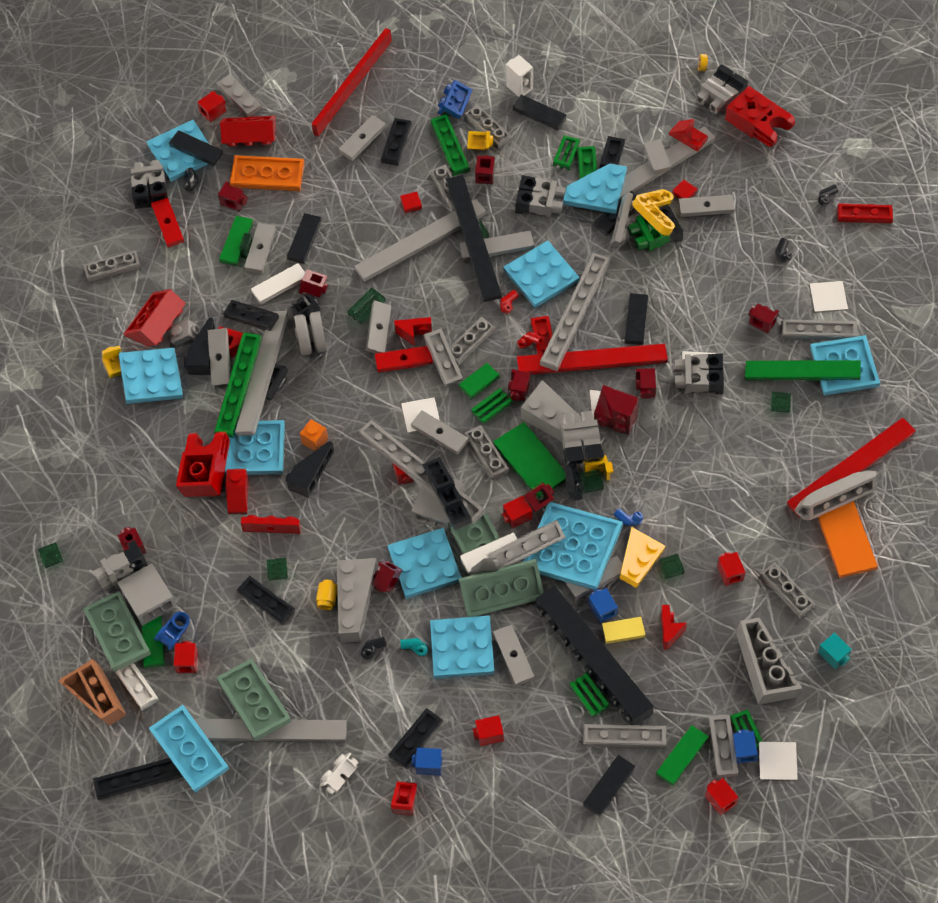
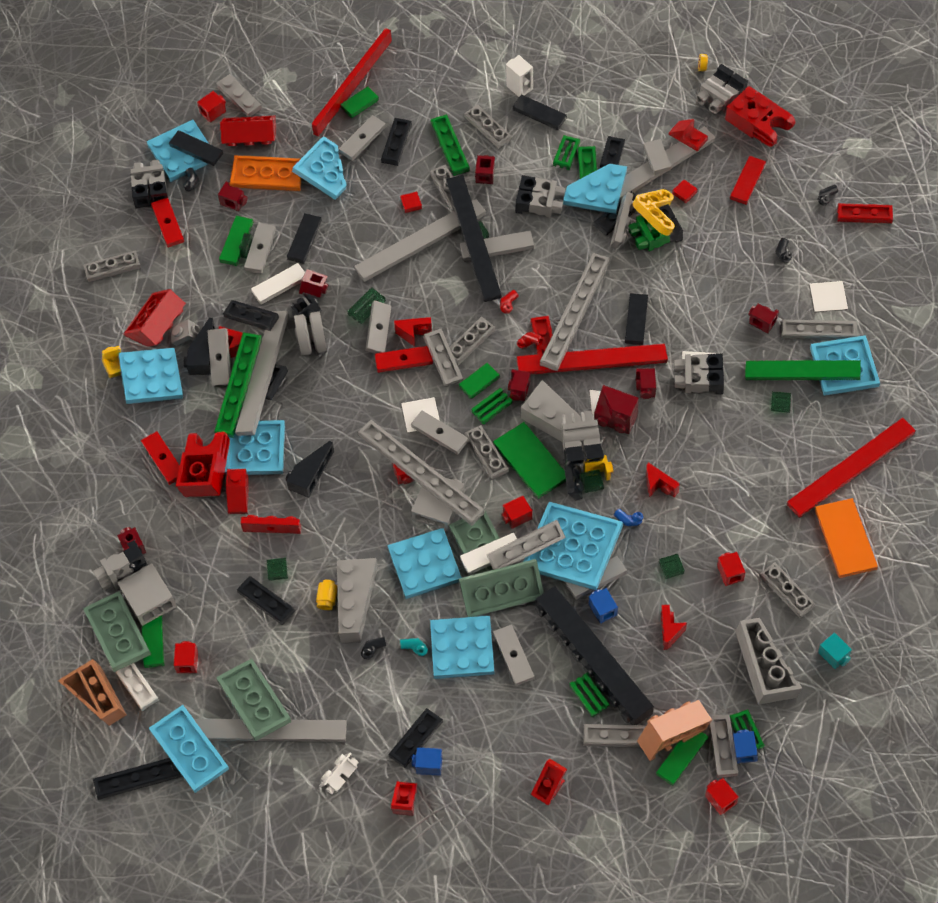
(50, 555): clear green tile -> none
(158, 450): none -> red tile
(171, 633): blue piece -> none
(313, 435): orange brick -> none
(322, 168): none -> medium azure plate
(359, 102): none -> green tile
(386, 576): dark red brick -> none
(447, 493): black slope -> none
(455, 99): blue bracket -> none
(479, 140): yellow bracket -> none
(486, 565): dark grey arm -> none
(488, 730): red brick -> none
(536, 503): dark red brick -> none
(541, 274): medium azure plate -> none
(549, 782): none -> red slope
(609, 785): black tile -> none
(623, 630): light yellow tile -> none
(639, 557): yellow wing -> none
(657, 478): none -> red slope
(673, 727): none -> wedge
(706, 205): light grey tile -> none
(748, 180): none -> red tile
(778, 760): white sticker -> none
(837, 494): light grey brick -> none

